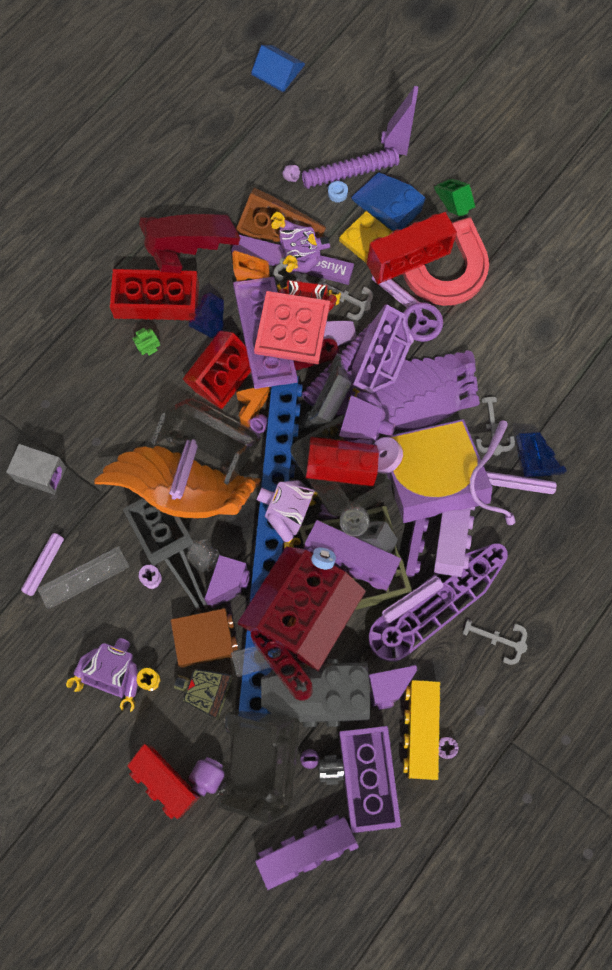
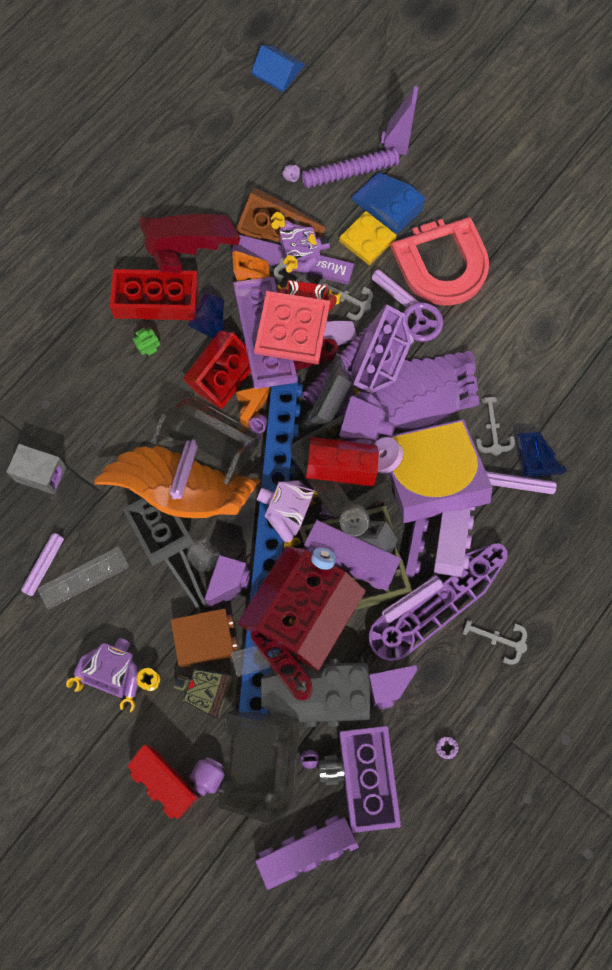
(144, 574): lavender bush -> none
(337, 191): light blue tile -> none
(411, 247): red brick -> none
(423, 730): yellow brick -> none
(455, 196): green slope -> none
(510, 520): lavender piece -> none

